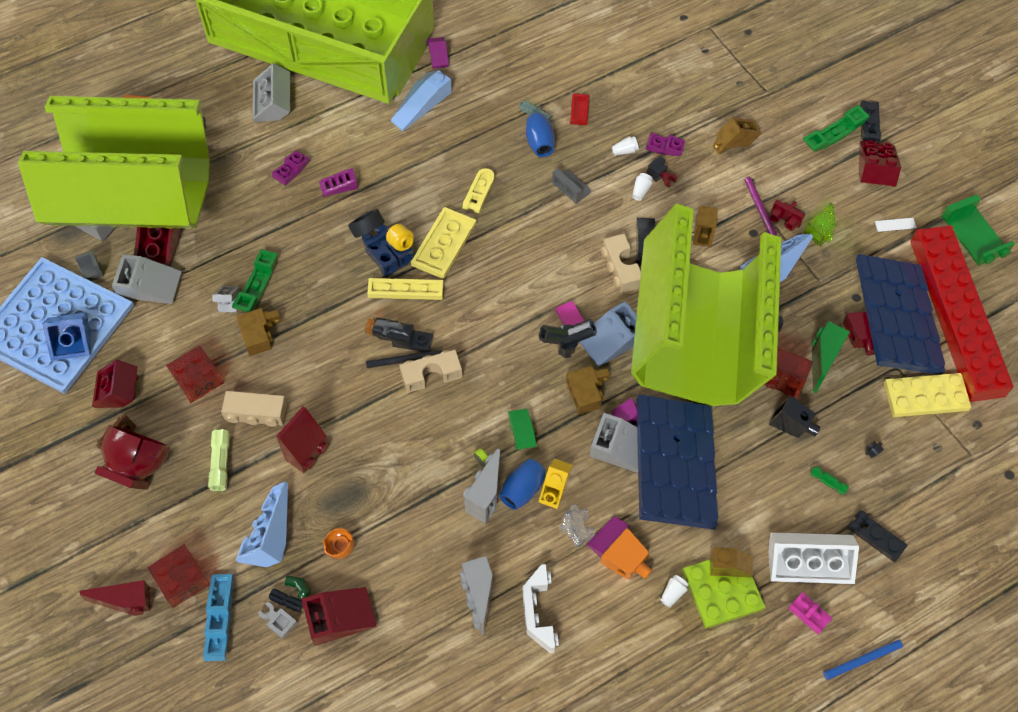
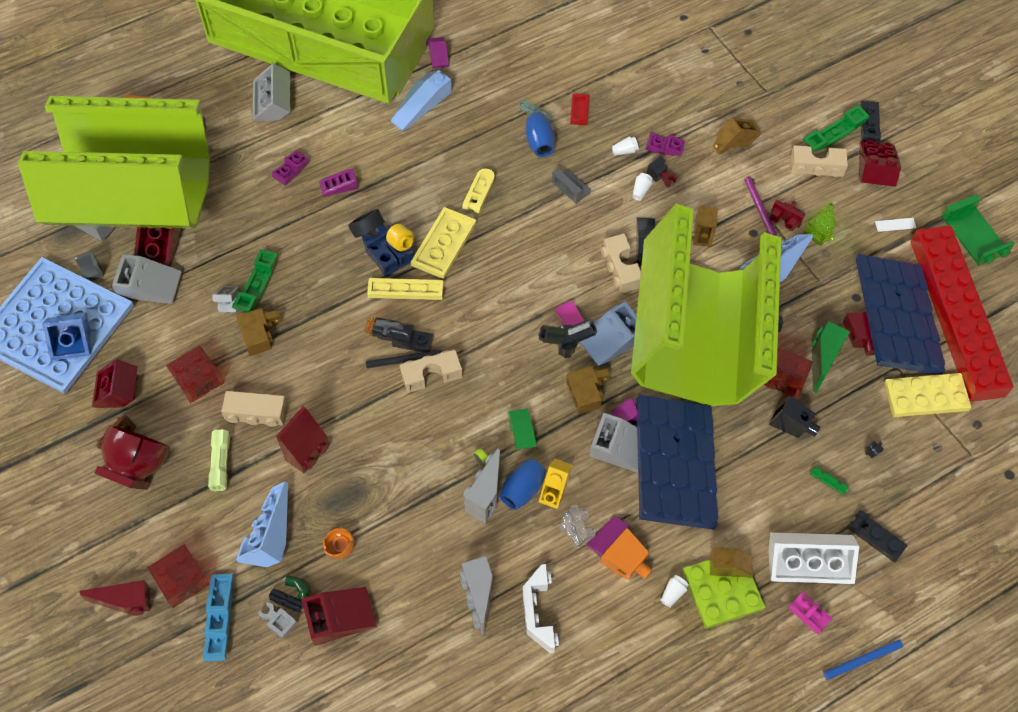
(804, 162): none -> tan arch

